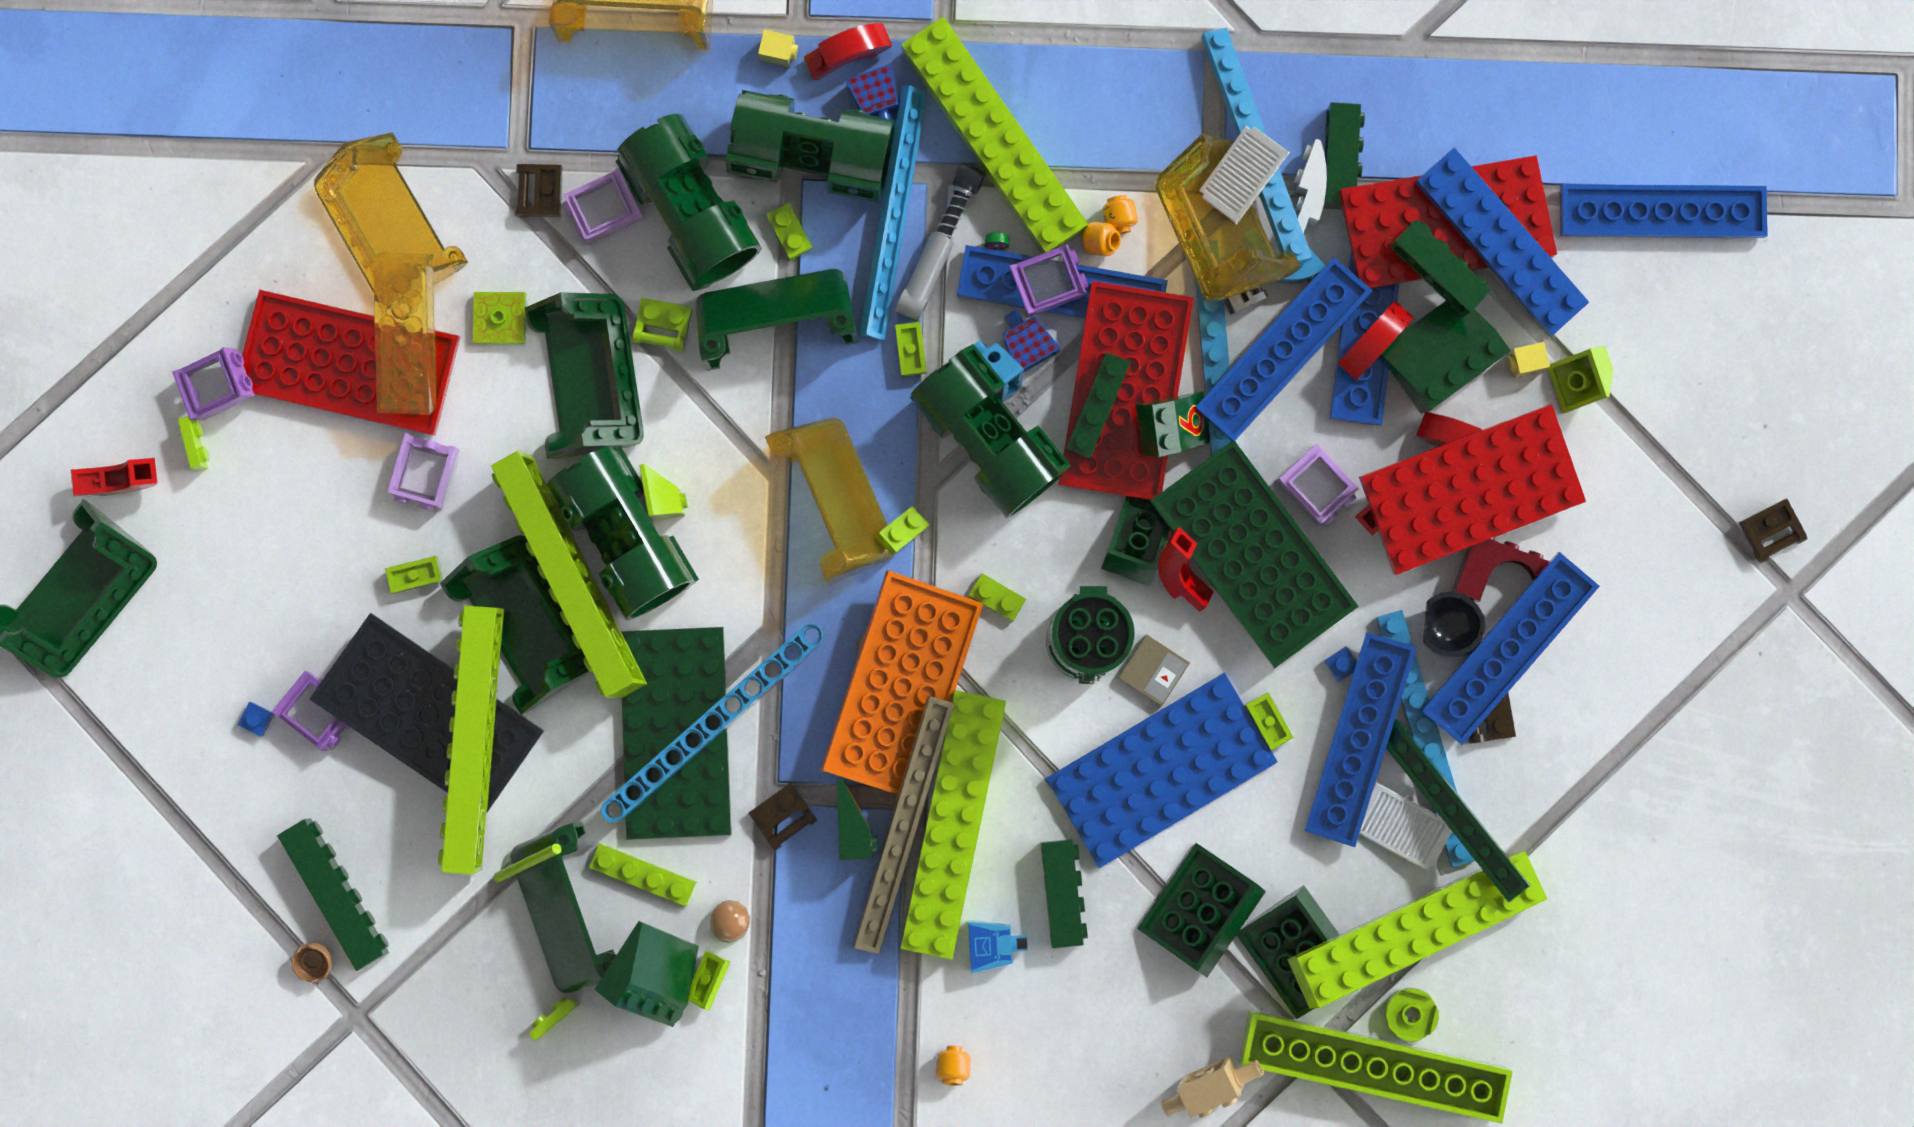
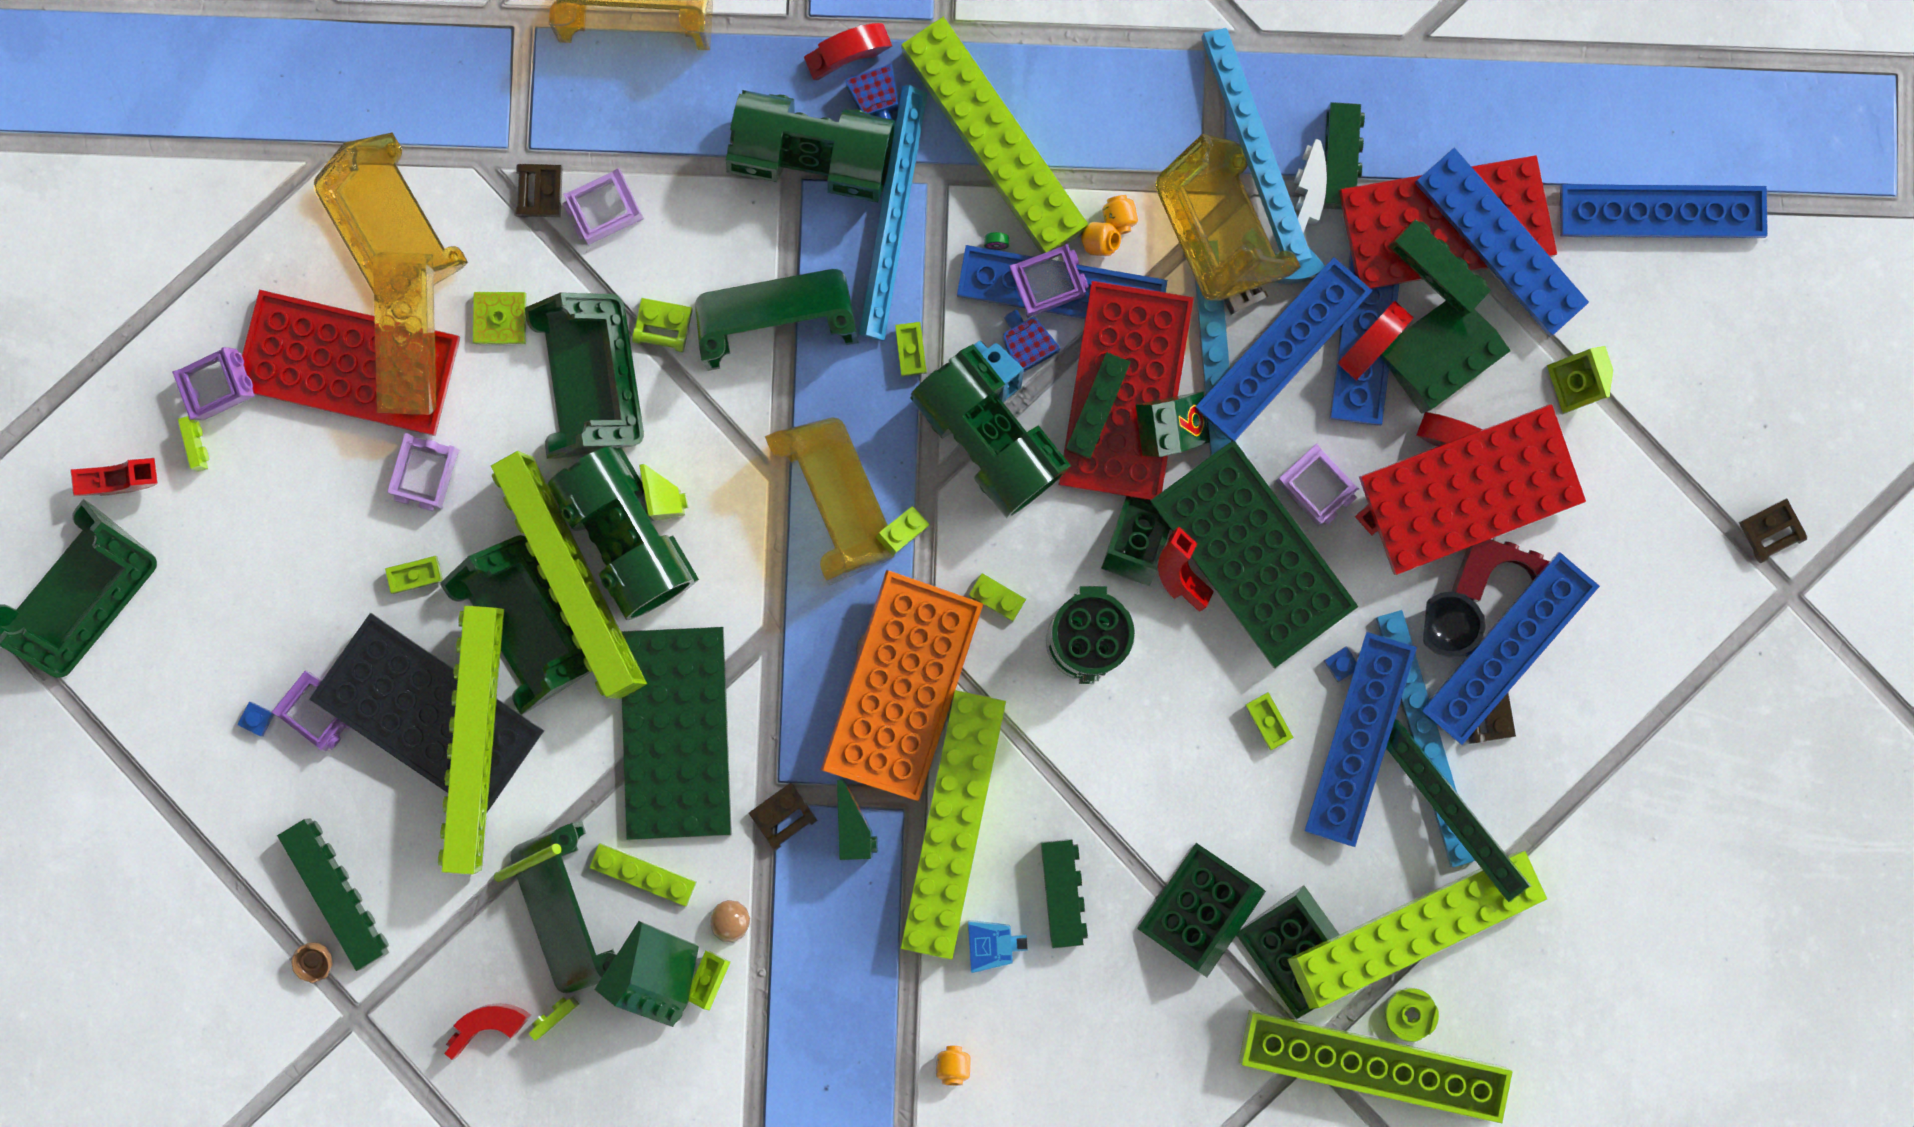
(497, 1016): none -> red arch
(668, 168): dark green cylinder -> none
(700, 726): dark azure beam -> none
(777, 48): light yellow brick -> none
(789, 231): lime plate -> none
(903, 824): dark tan plate -> none
(939, 244): piece -> none
(1154, 670): dark tan tile -> none
(1161, 770): blue plate -> none
(1211, 1087): tan brick -> none
(1243, 173): white window -> none
(1404, 827): white window -> none
(1528, 359): light yellow brick -> none

